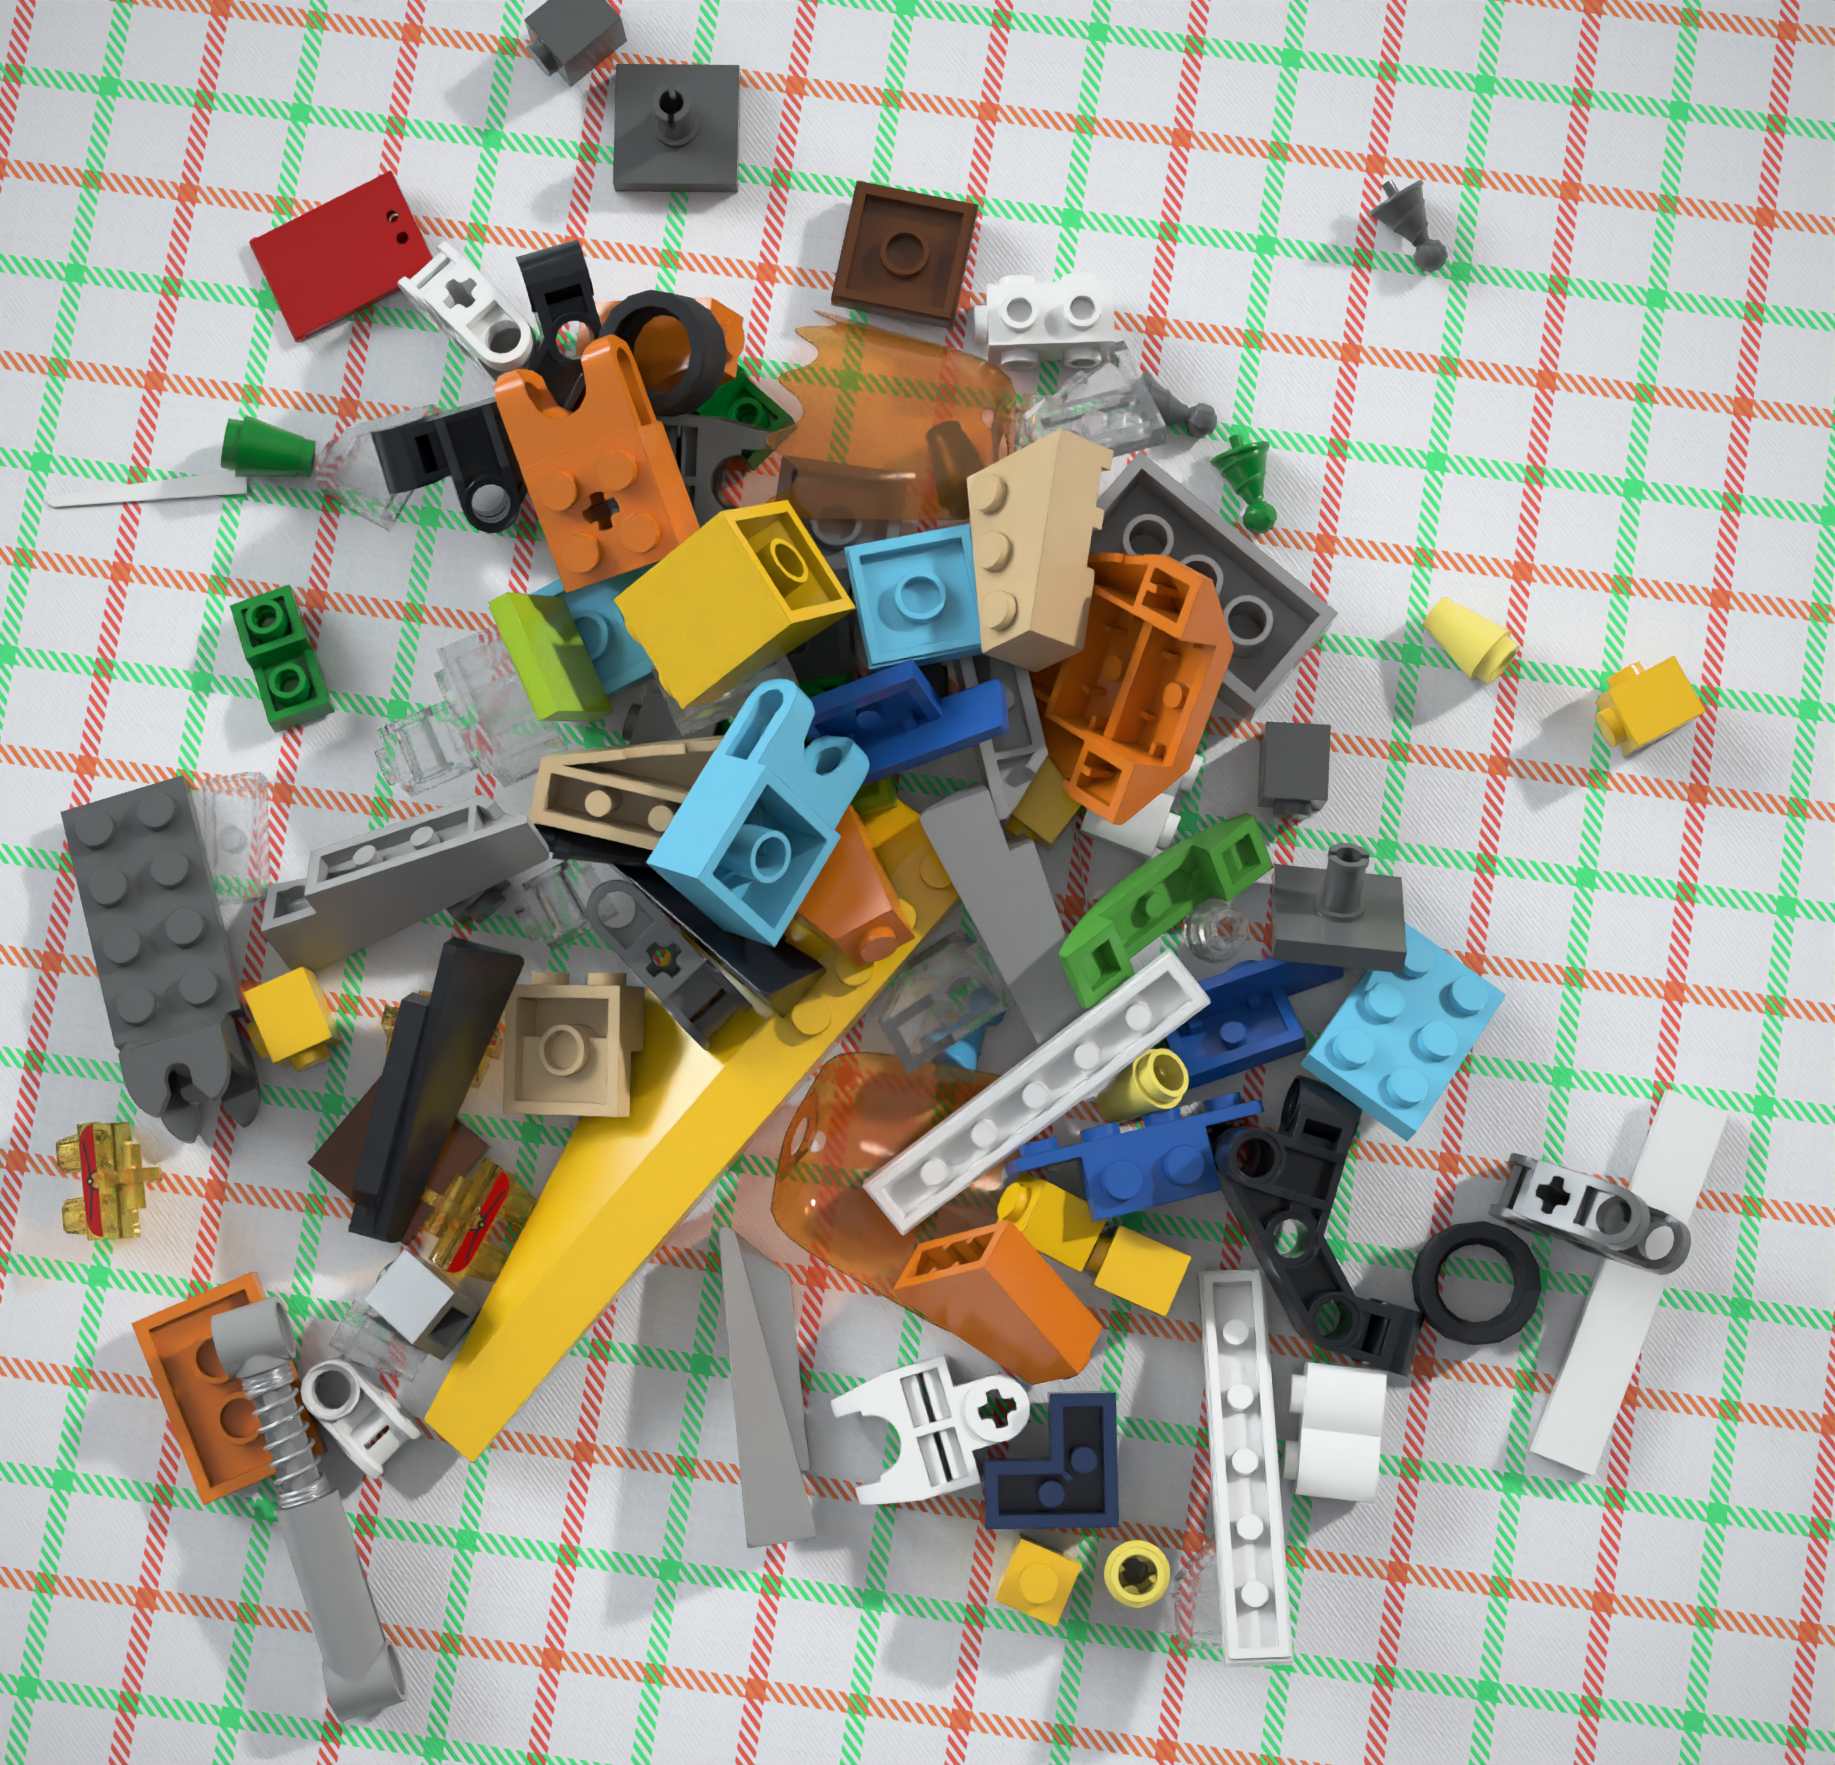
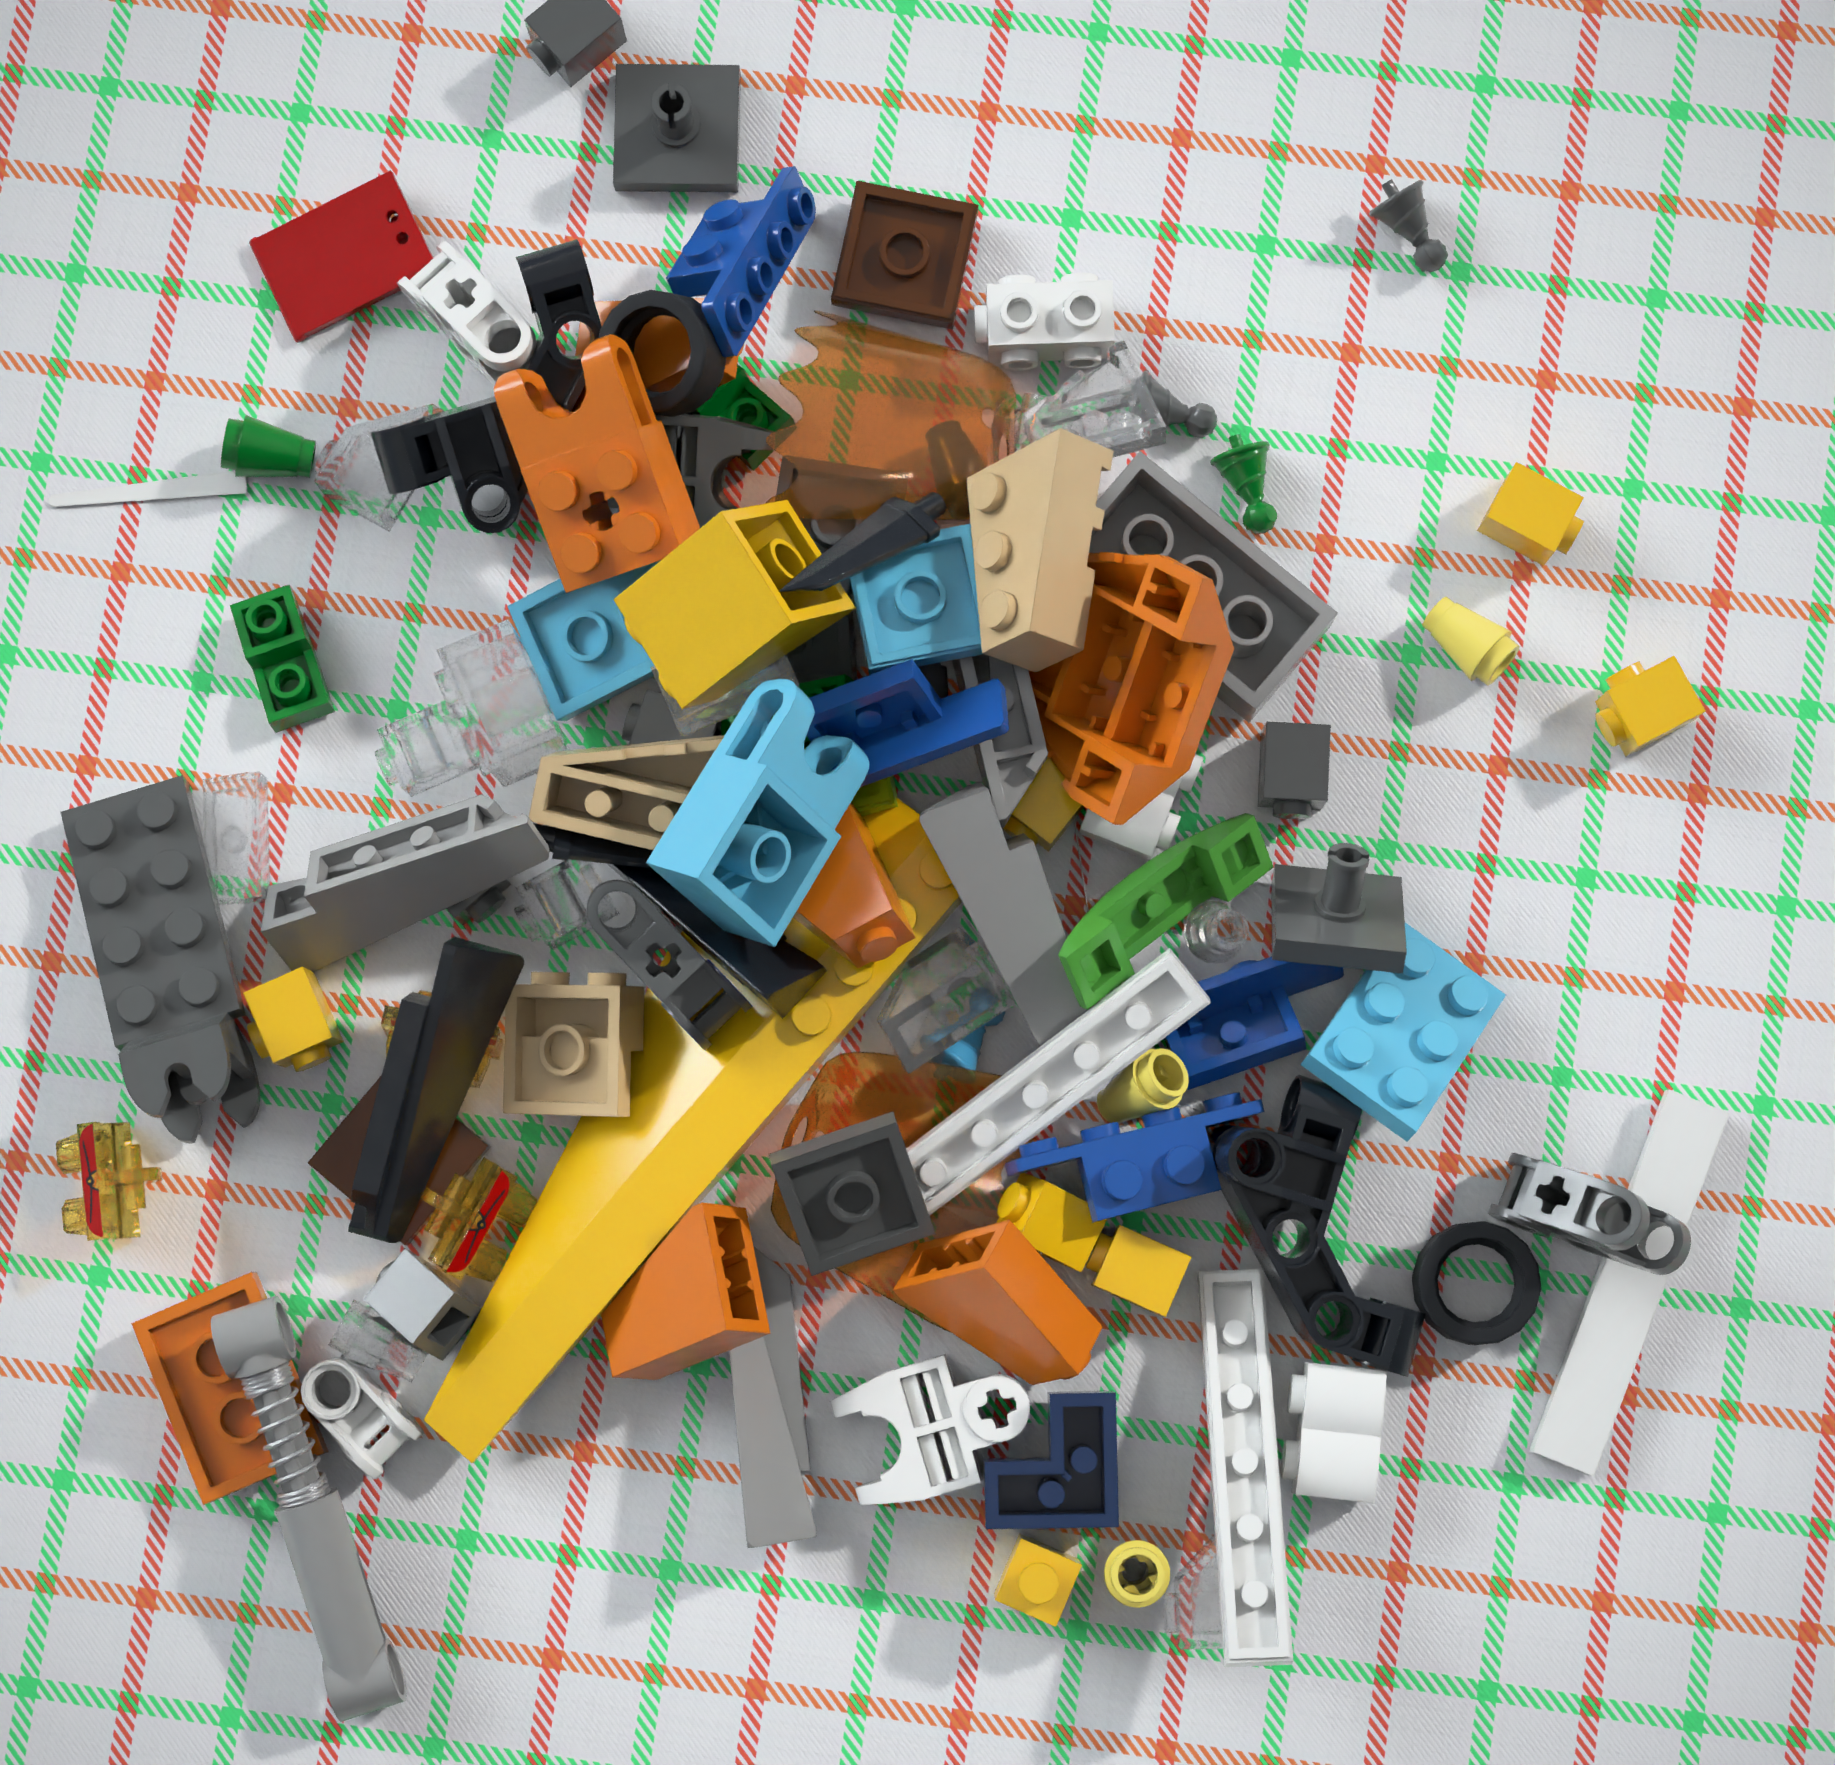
(550, 657): lime tile -> none
(688, 1298): none -> orange slope
(742, 255): none -> blue bracket
(851, 1193): none -> dark grey tile
(883, 535): none -> black bar
(1533, 515): none -> yellow brick

